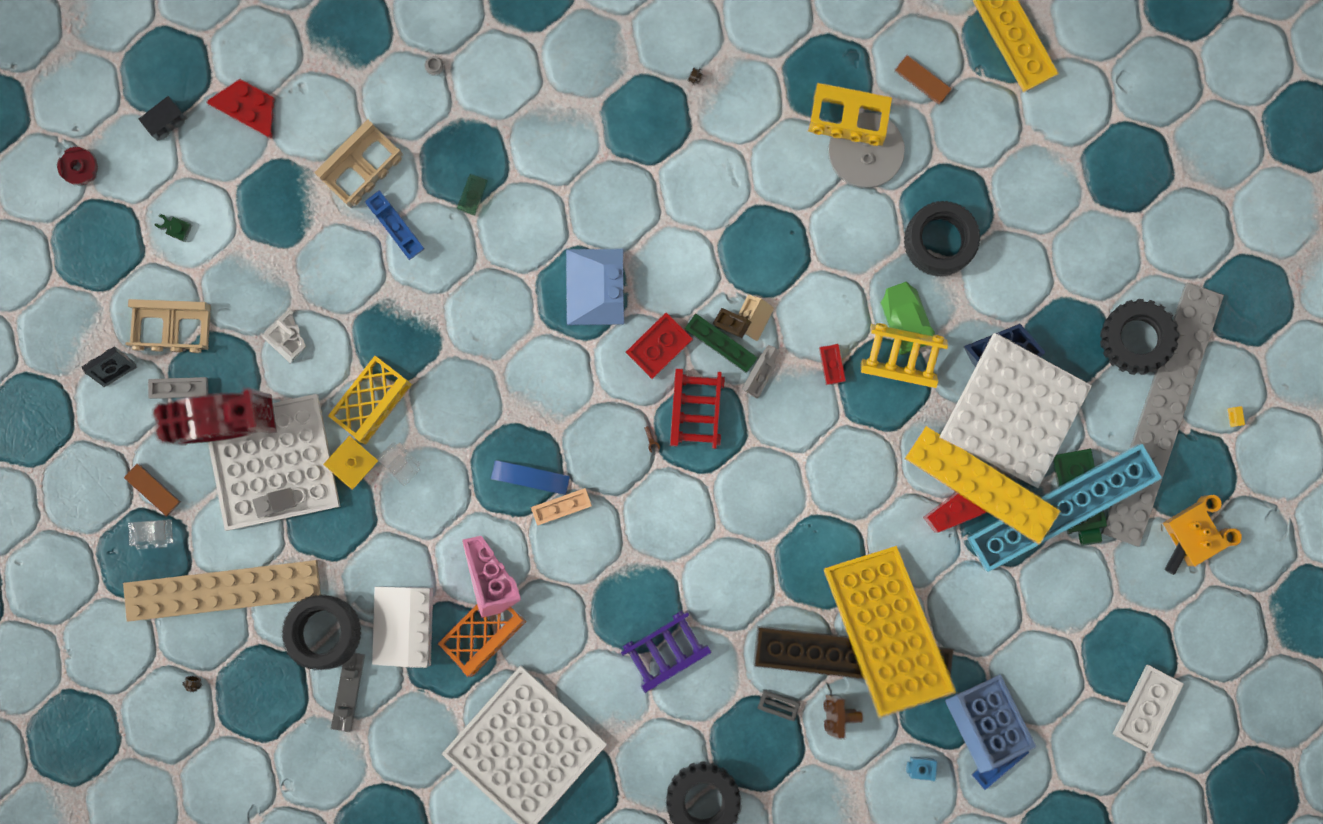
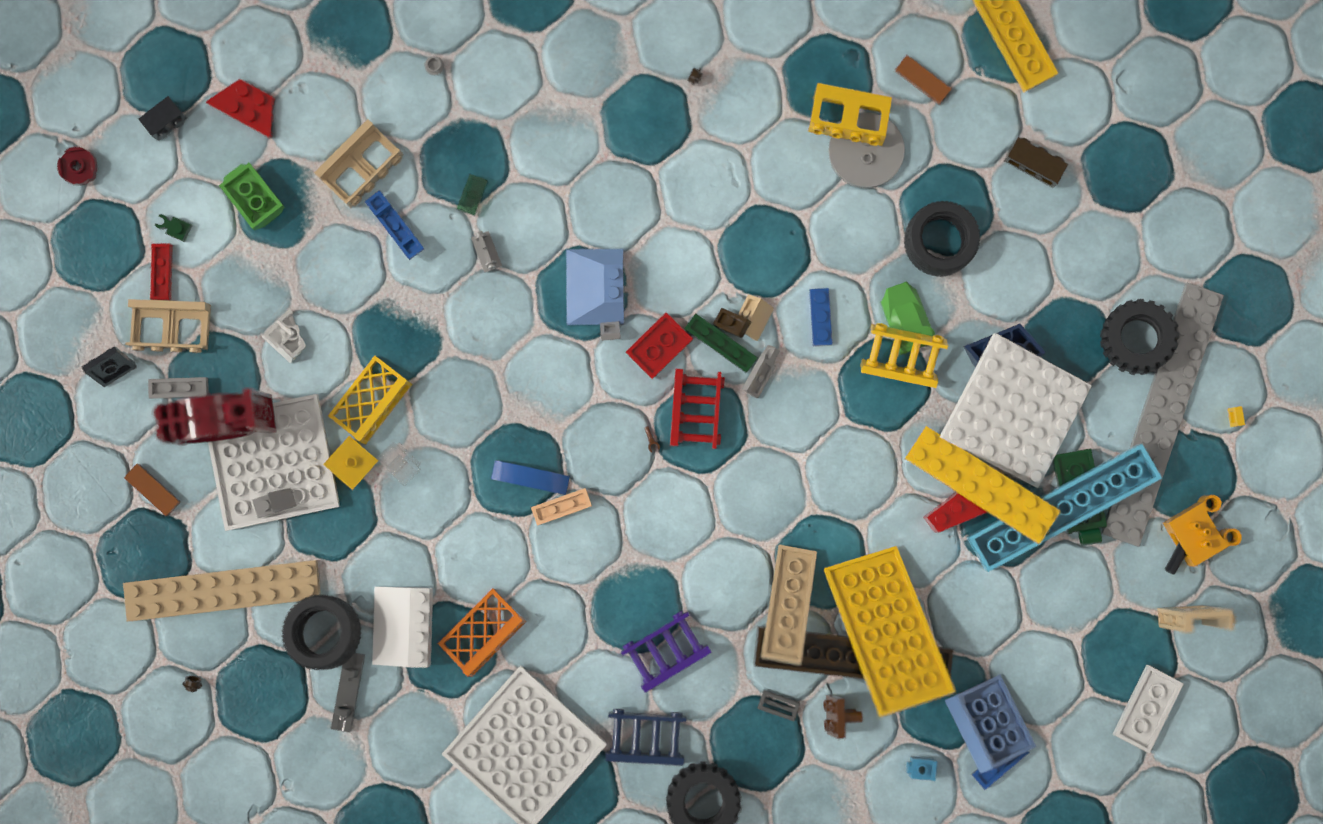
(150, 532): clear brick -> none
(161, 271): none -> red tile
(251, 196): none -> bright green slope
(486, 251): none -> light grey hinge
(491, 583): bright pink wedge -> none
(610, 330): none -> light grey plate
(654, 755): none -> dark blue fence
(789, 605): none -> tan plate
(820, 317): none -> blue plate
(832, 364): red plate -> none
(1036, 162): none -> dark brown brick
(1182, 617): none -> tan window

